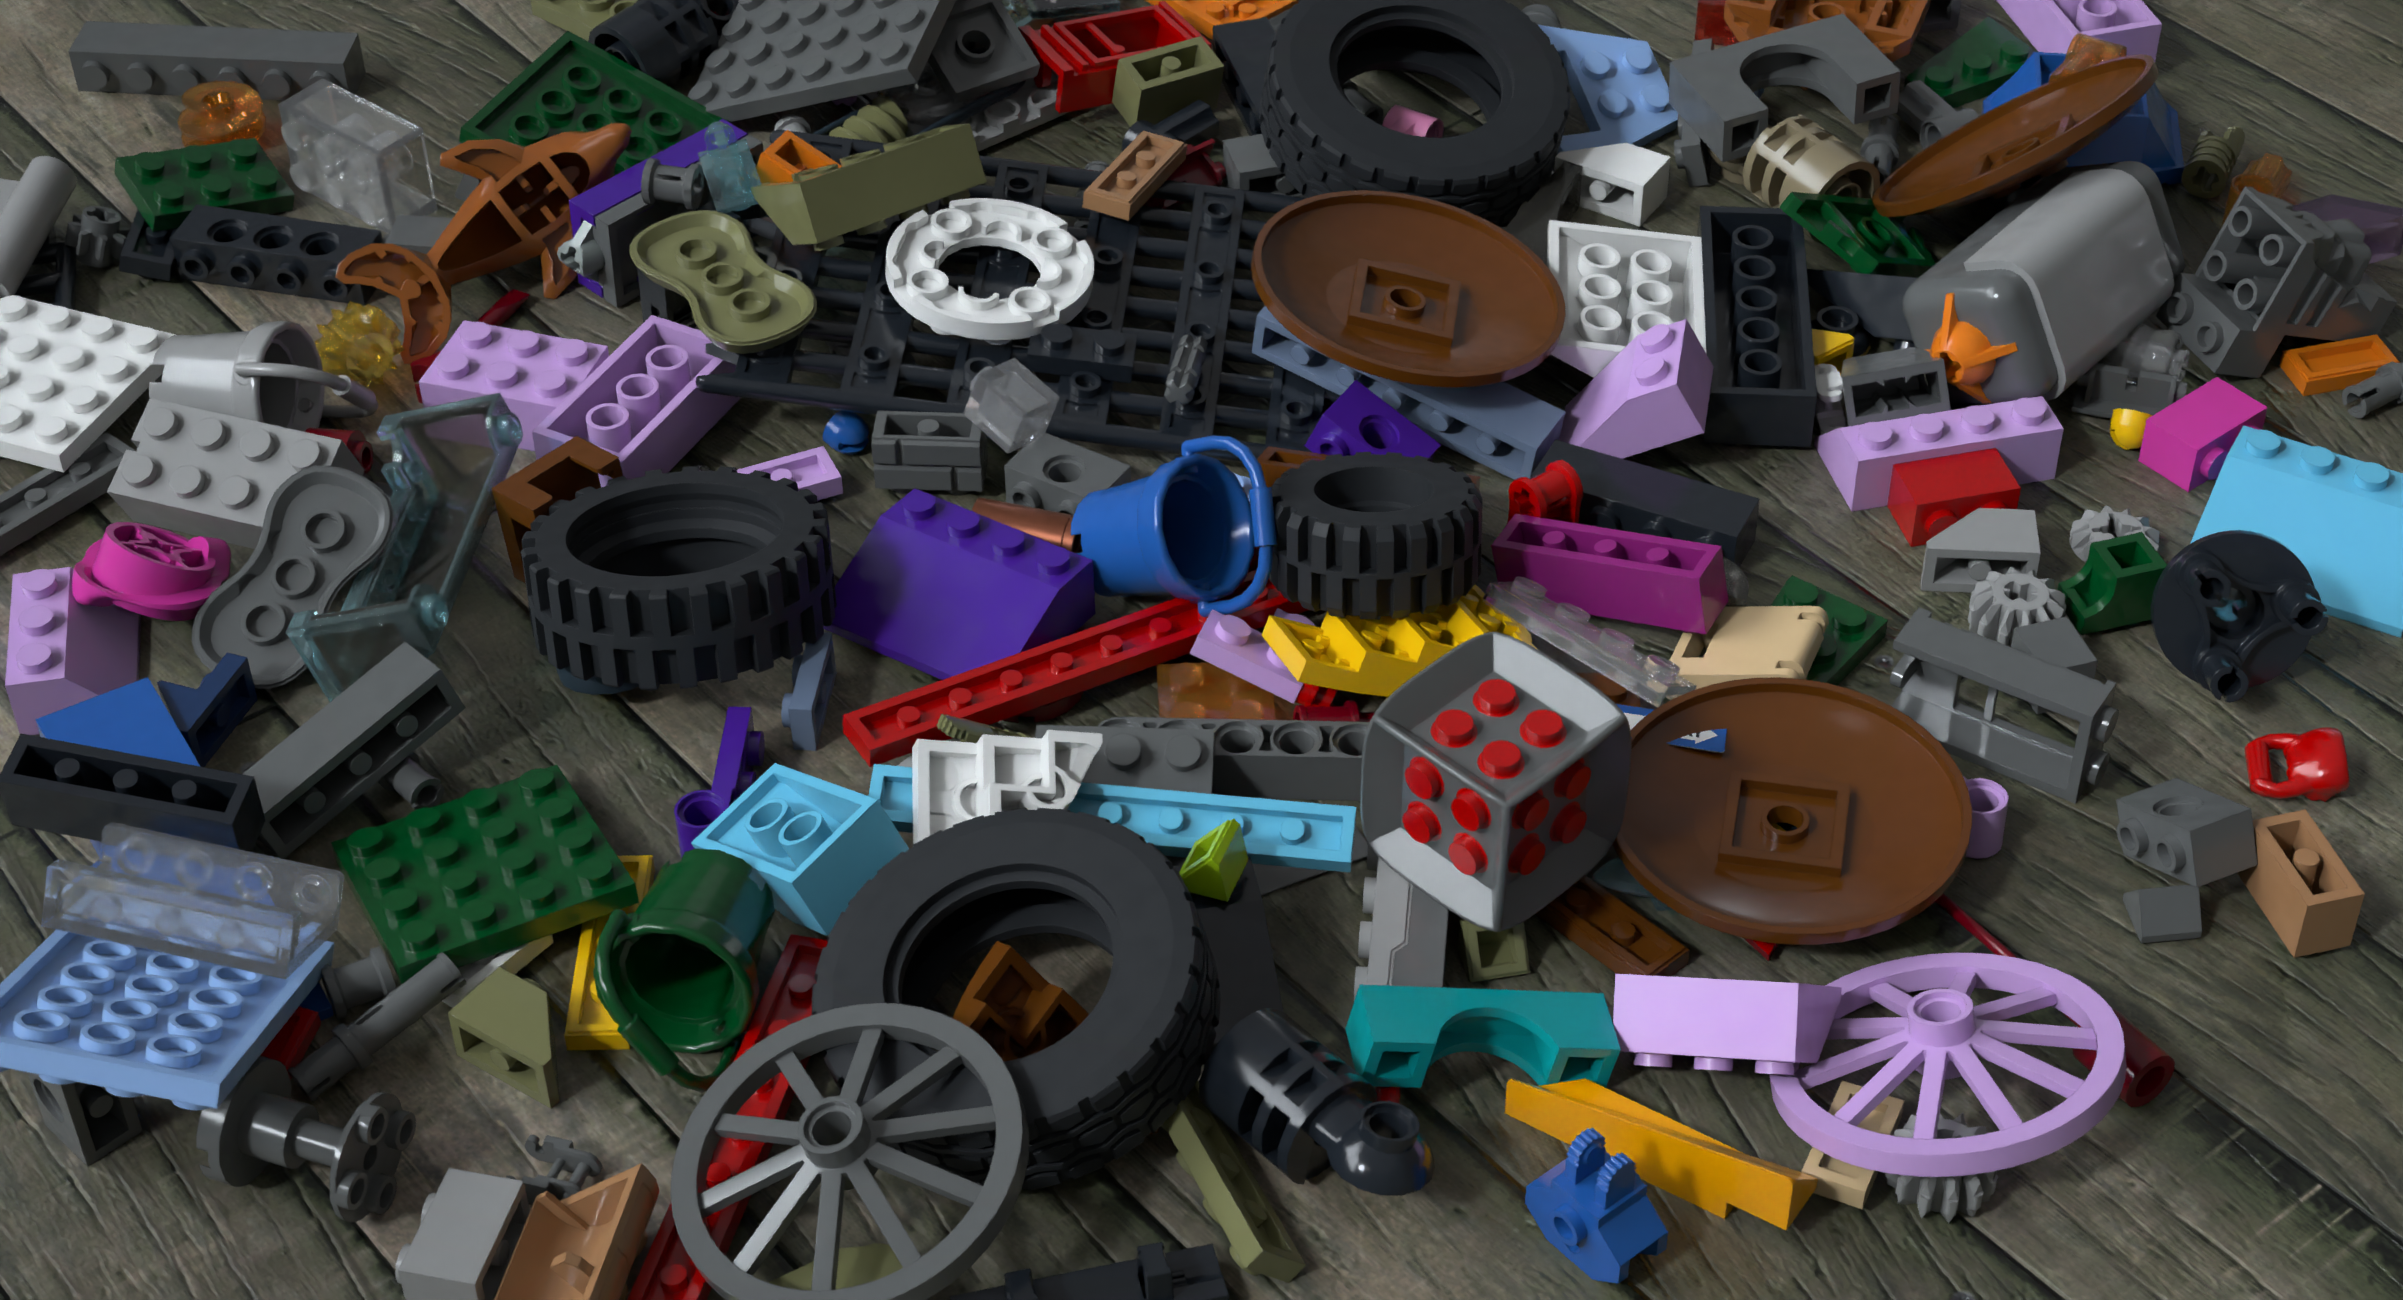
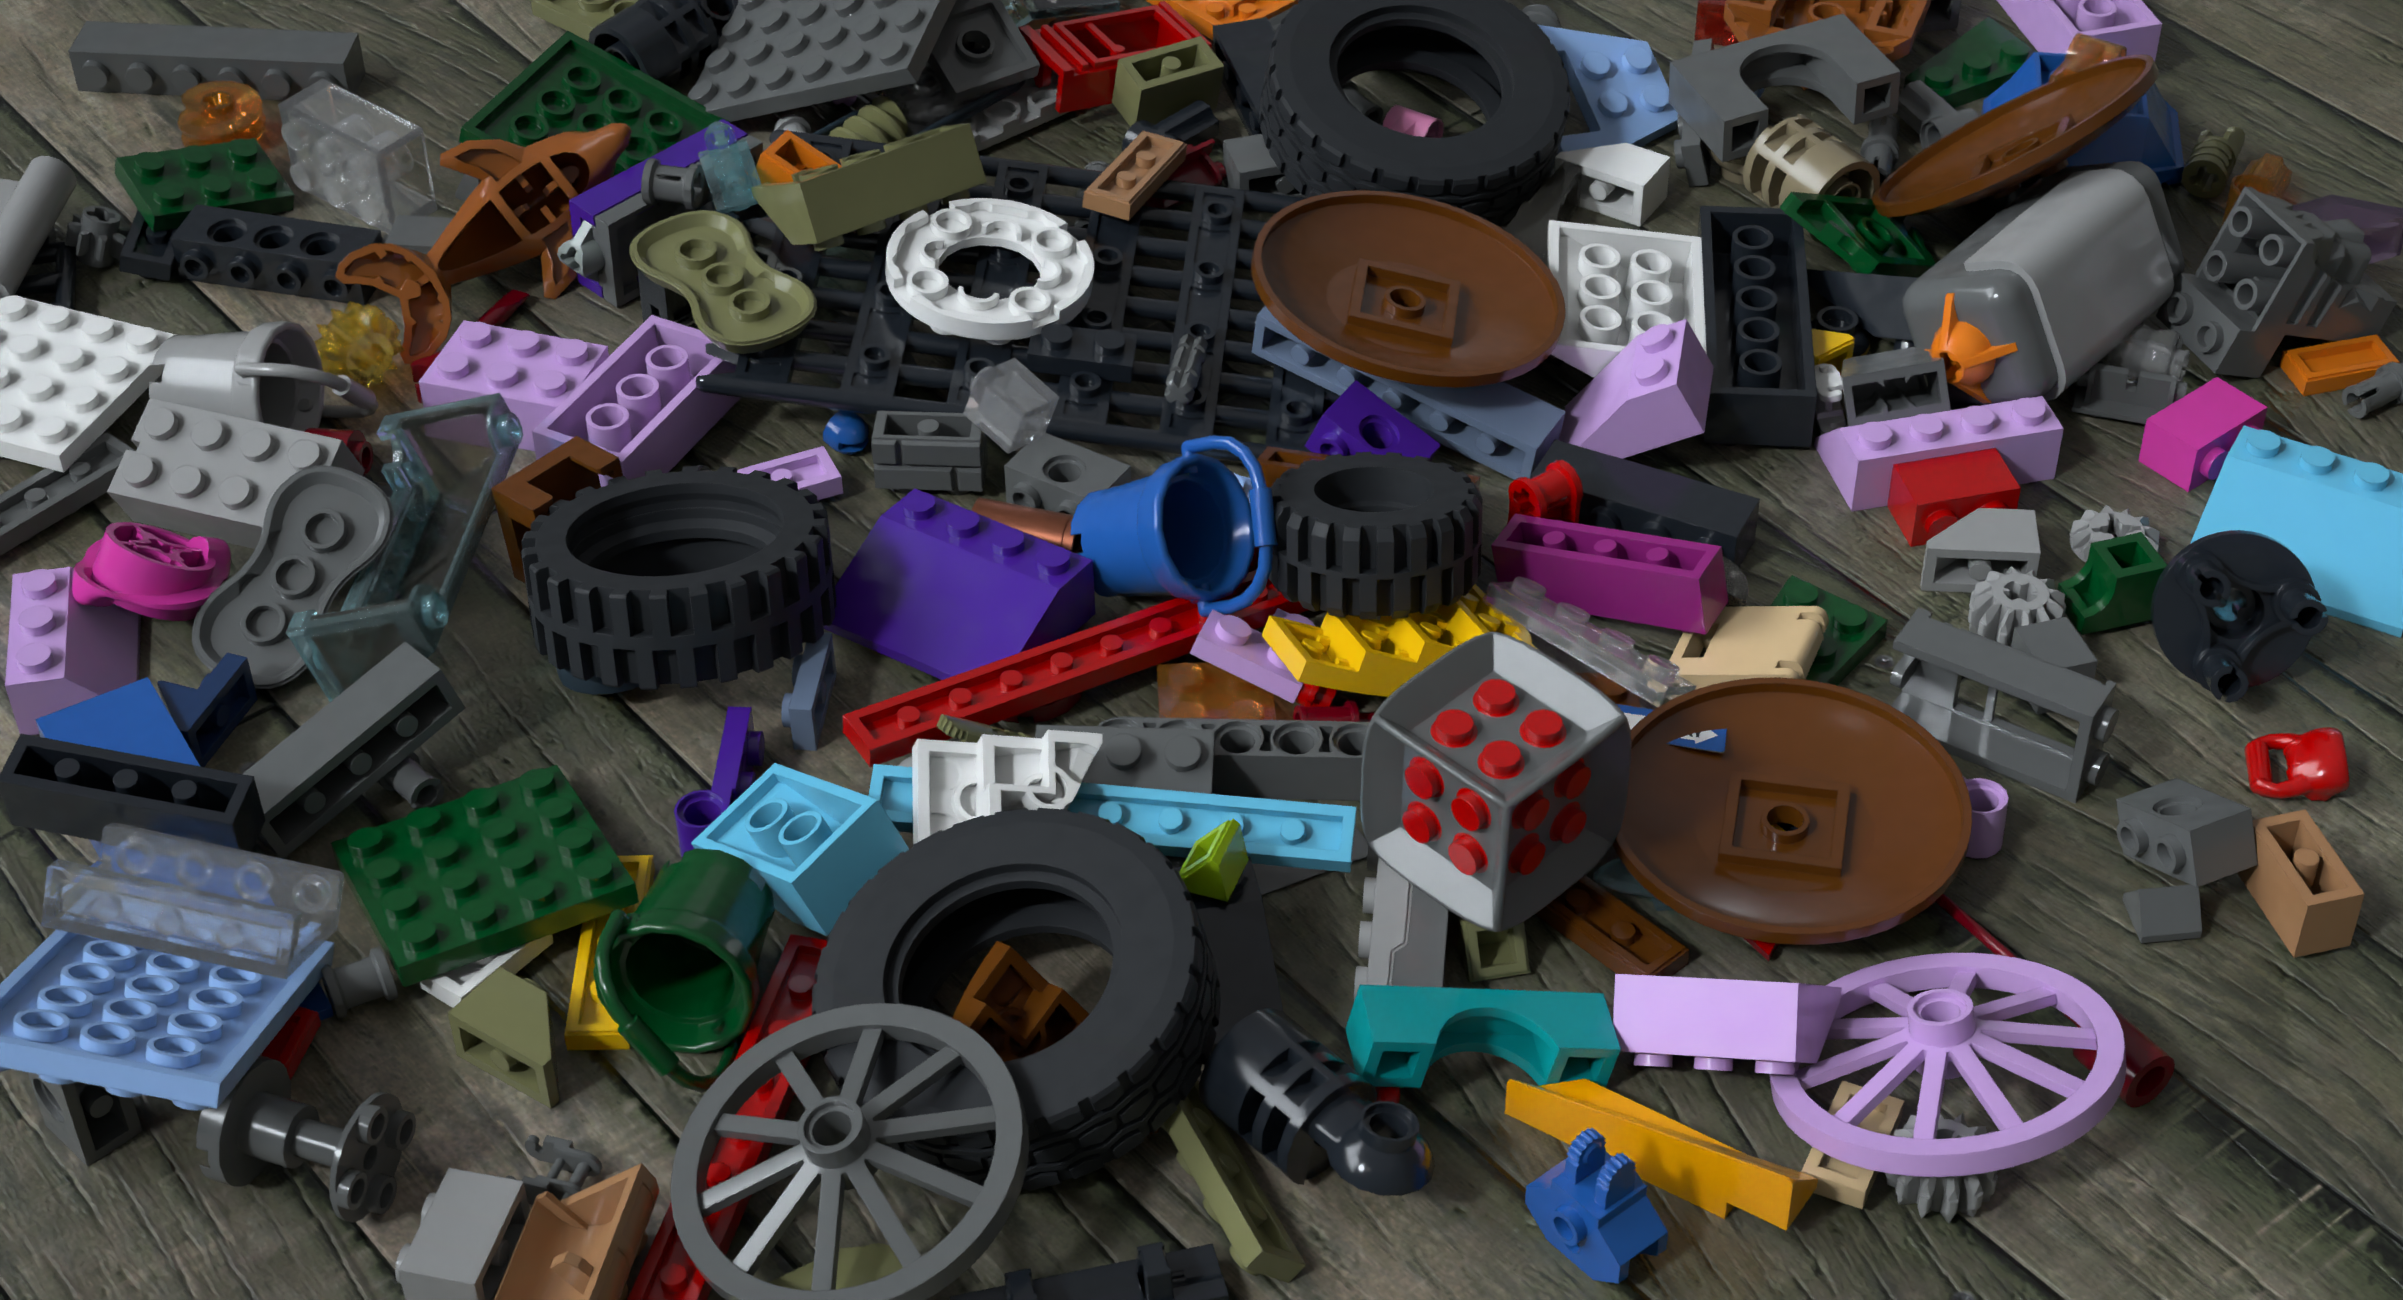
(376, 1027): dark grey pin -> none
(2128, 428): yellow hinge -> none

